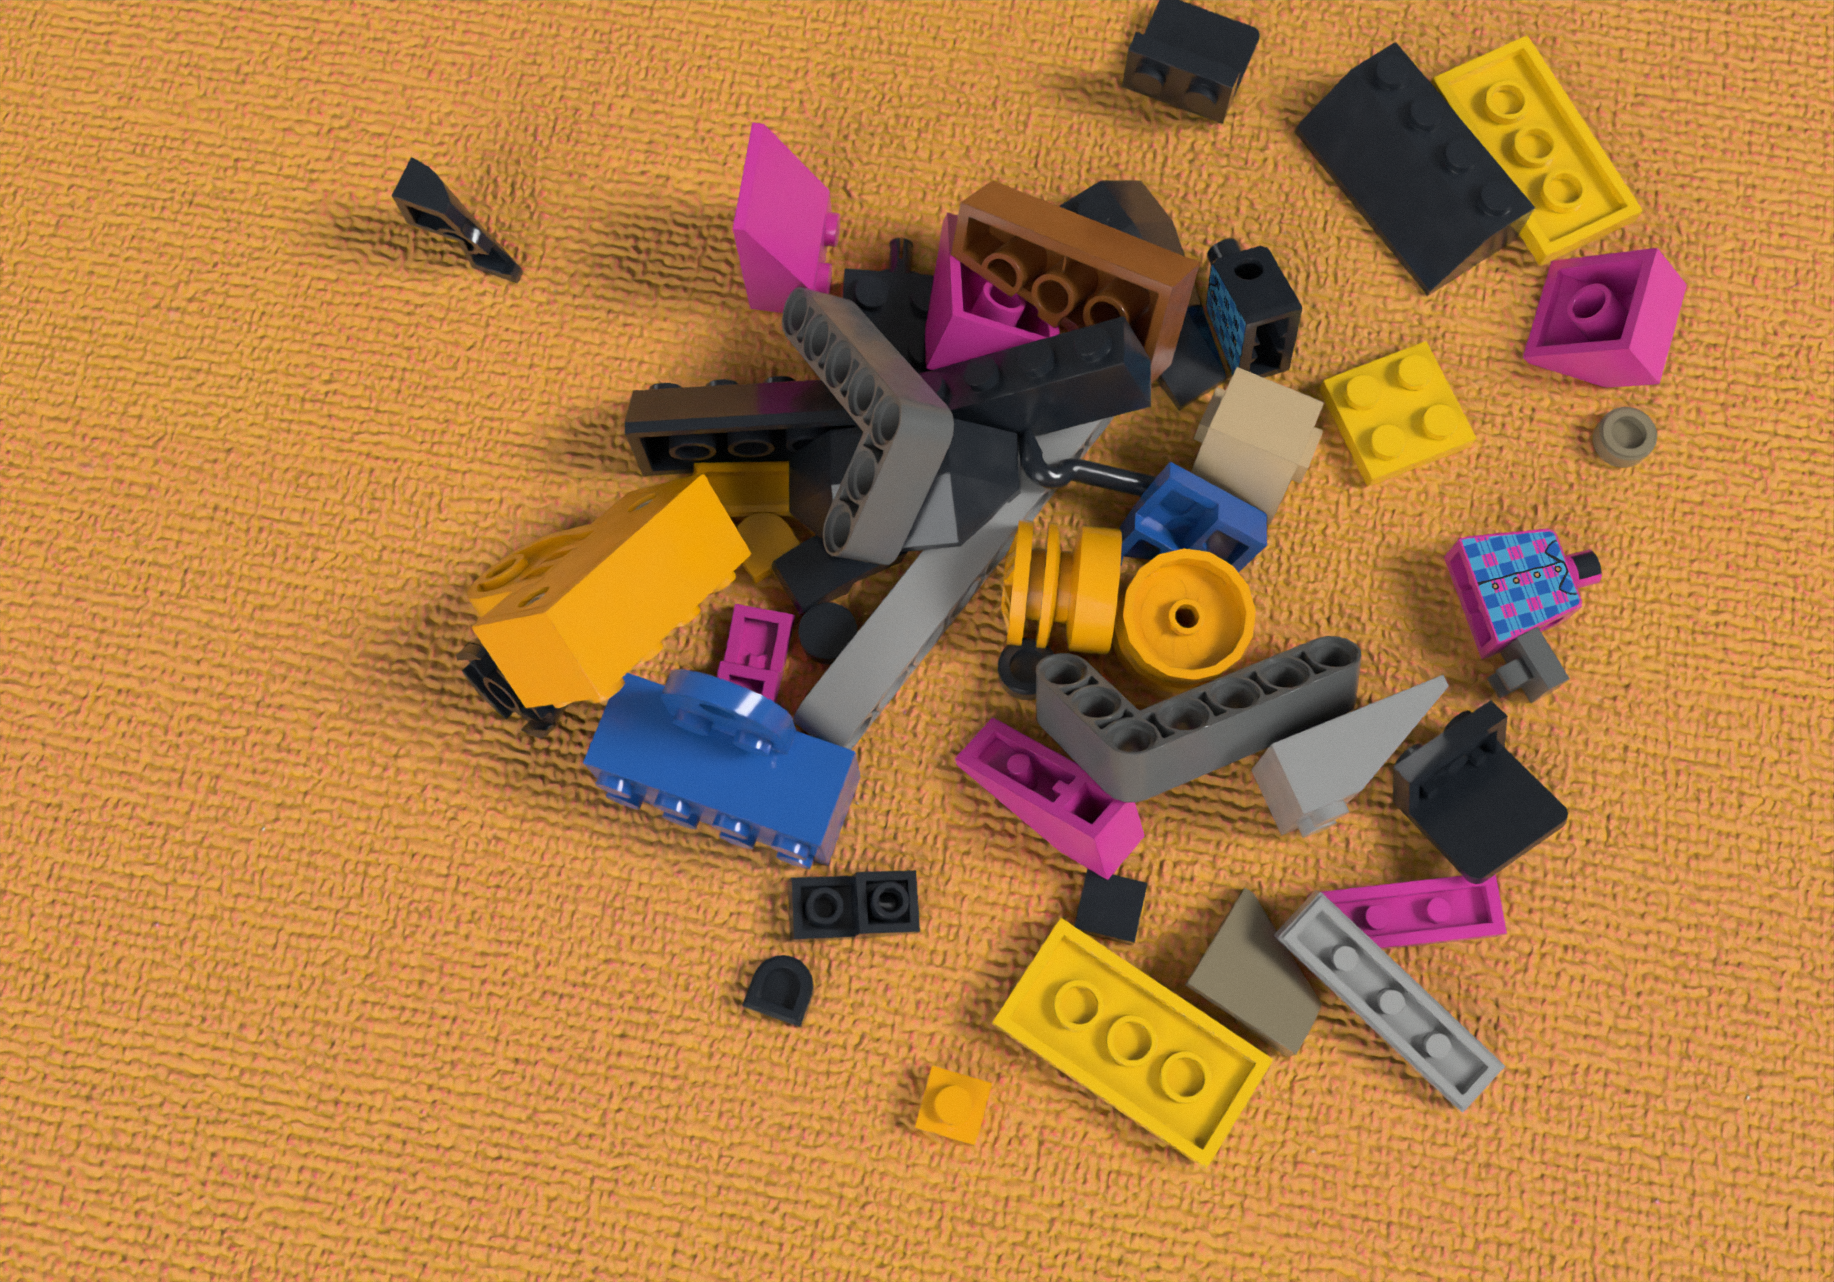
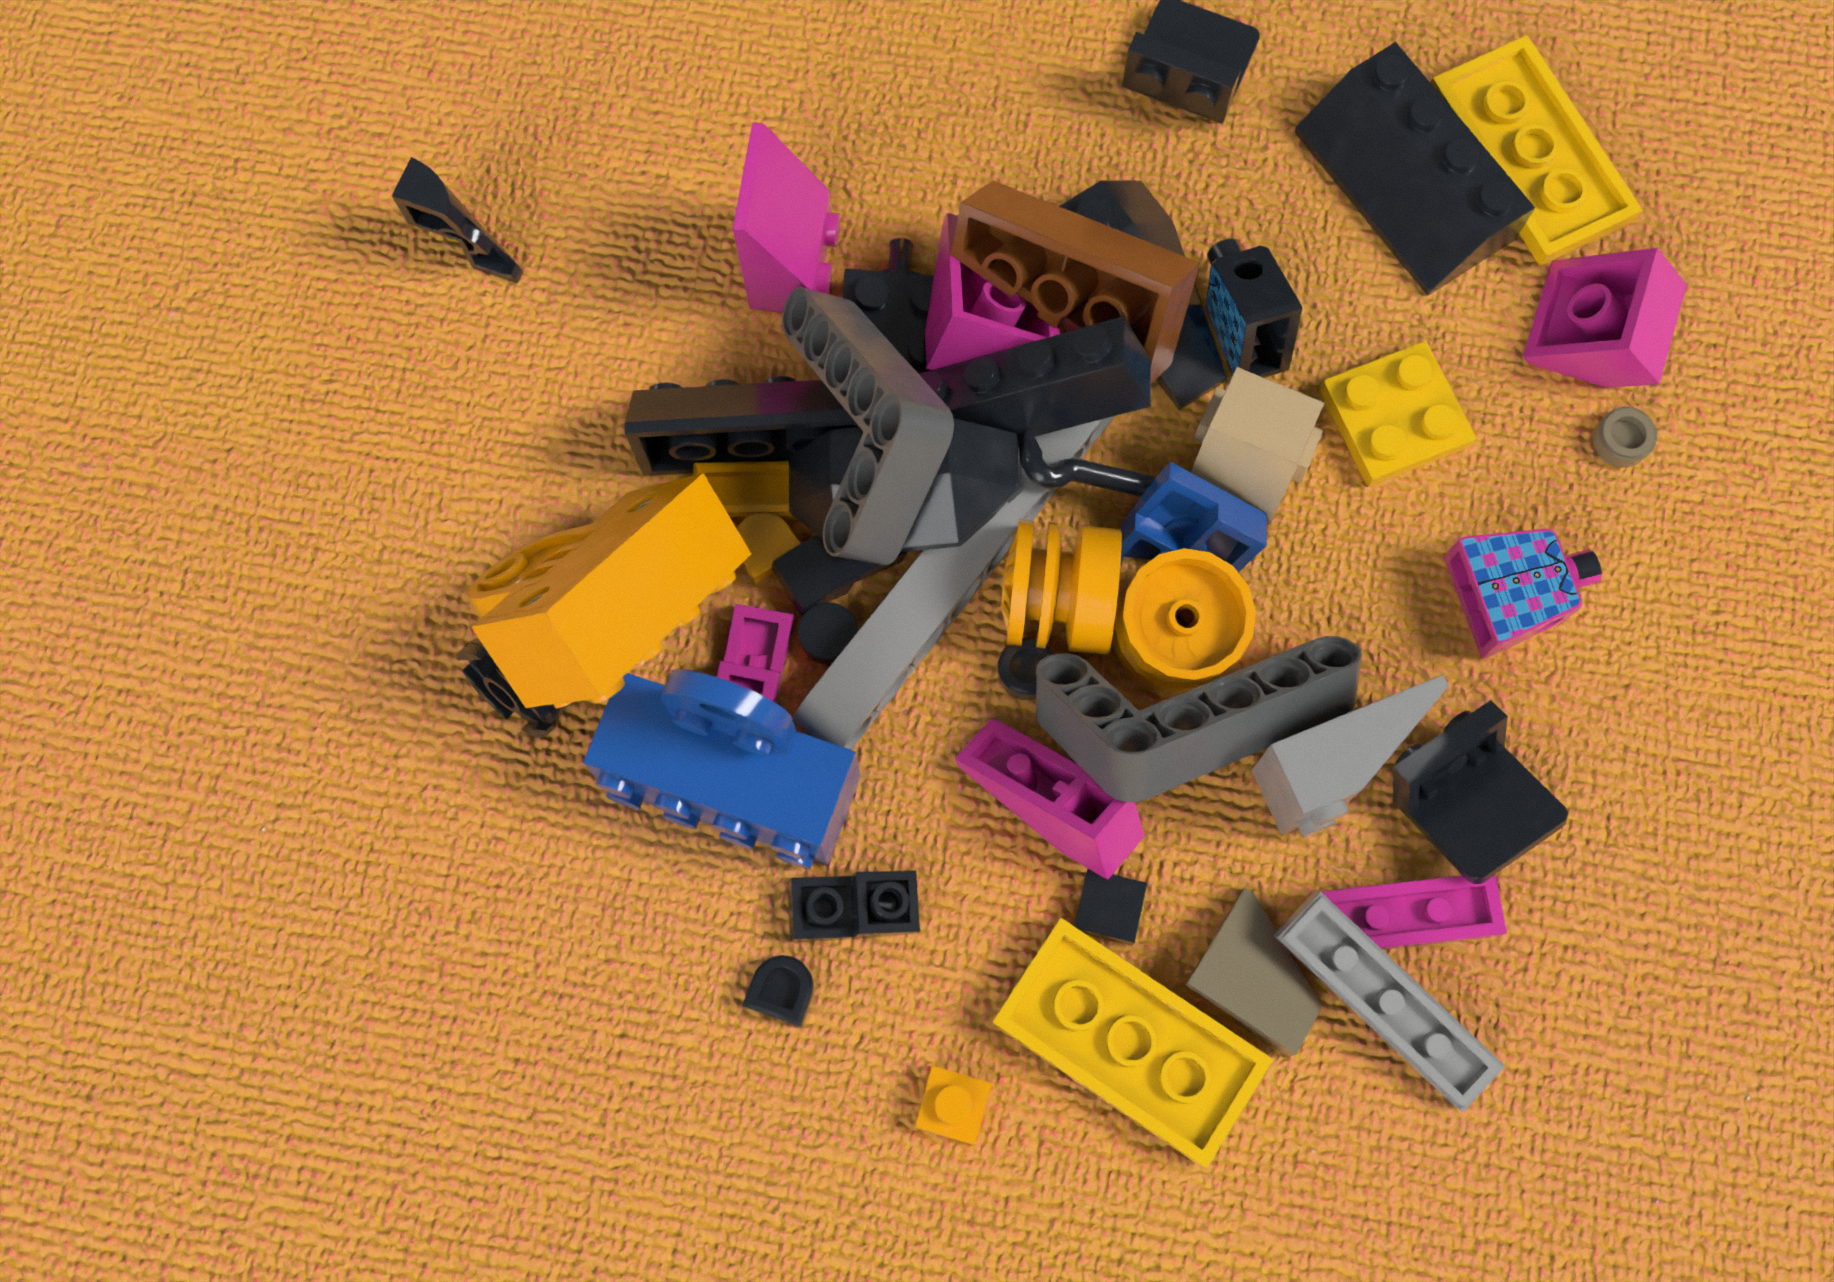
(1530, 667): dark grey tile -> none

